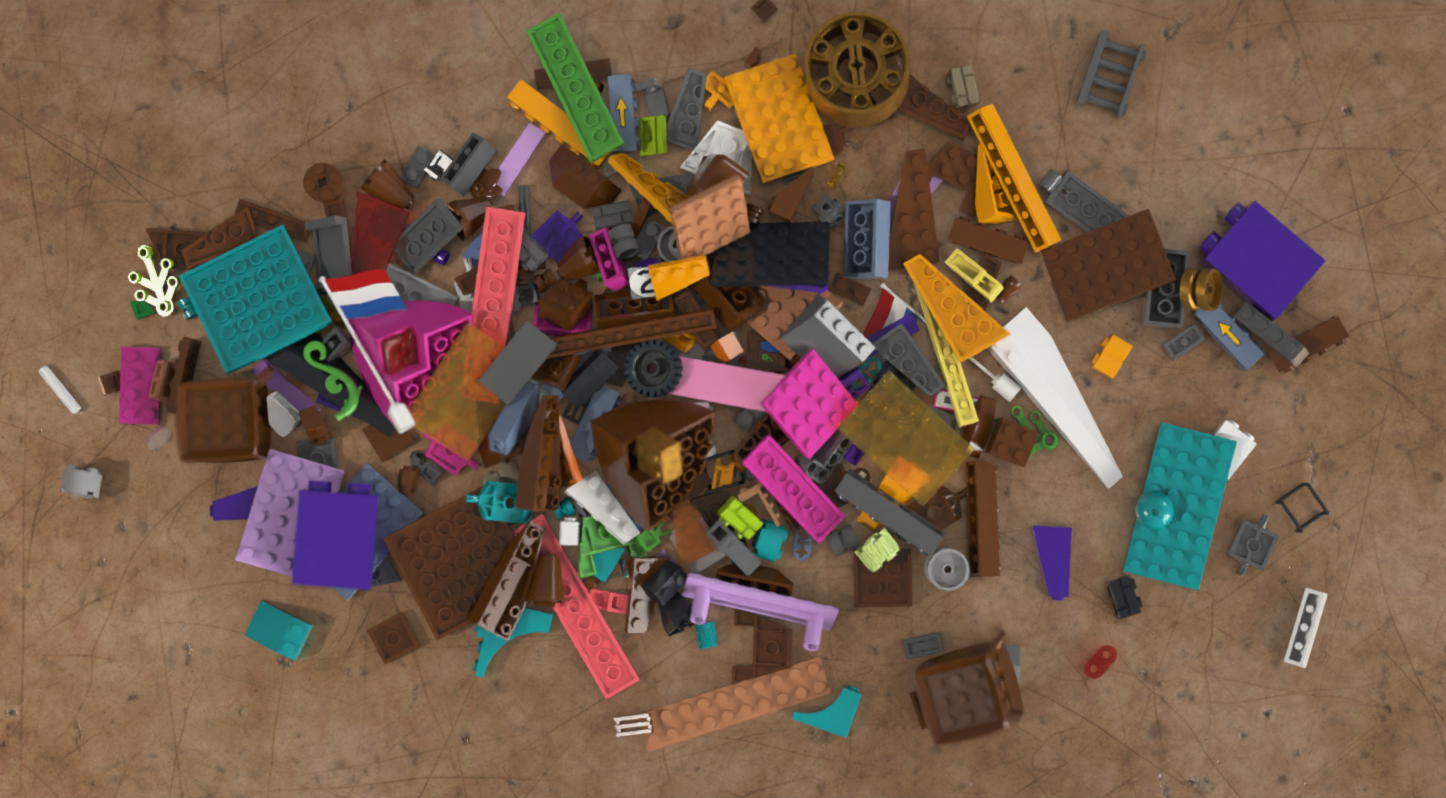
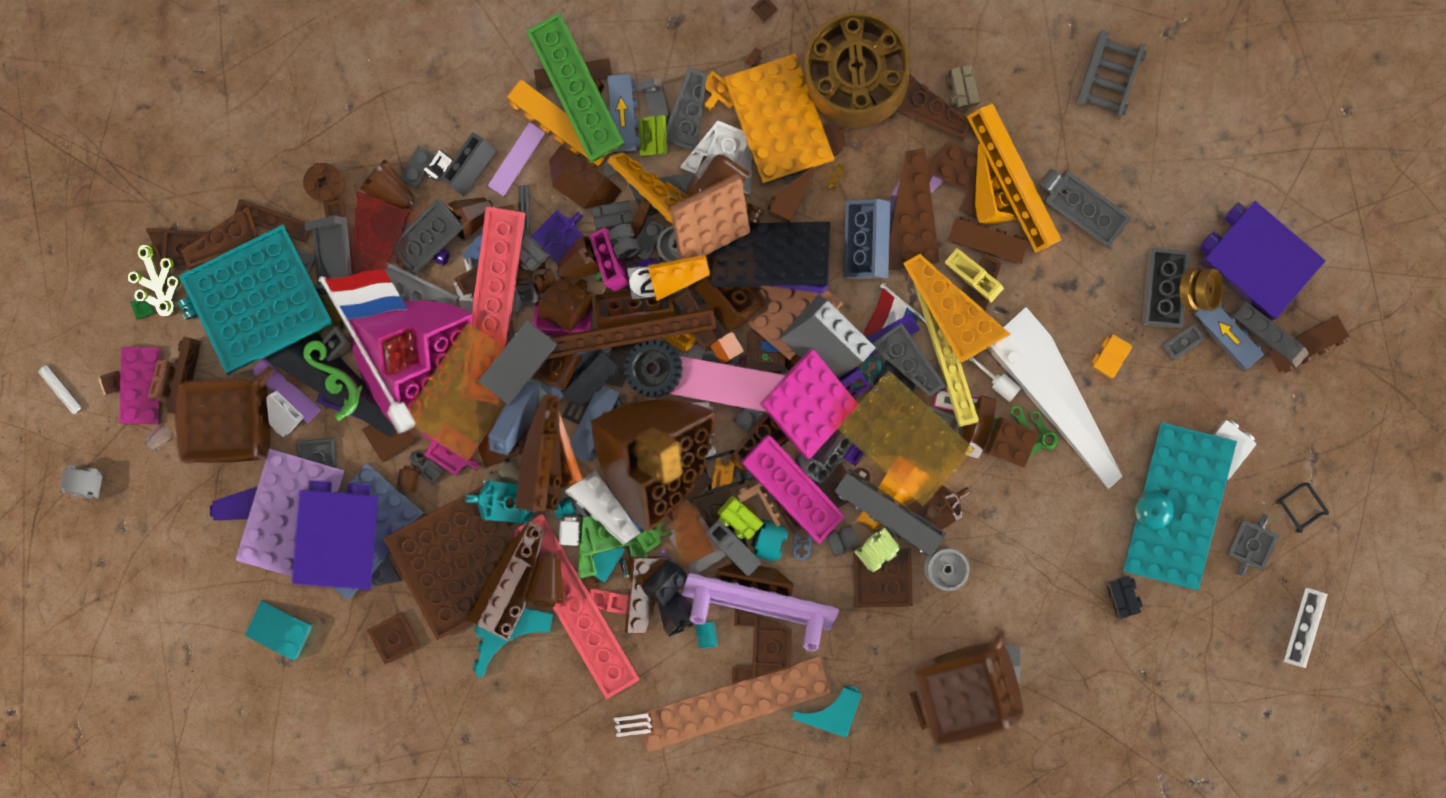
(314, 425): reddish brown brick -> none
(488, 183): reddish brown plate -> none
(829, 210): dark grey brick -> none
(850, 289): reddish brown plate -> none
(923, 645): dark grey plate -> none
(982, 519): reddish brown brick -> none
(1011, 287): reddish brown cone -> none
(1054, 554): dark purple slope -> none
(1100, 662): clear red plate -> none
(1108, 265): reddish brown plate -> none

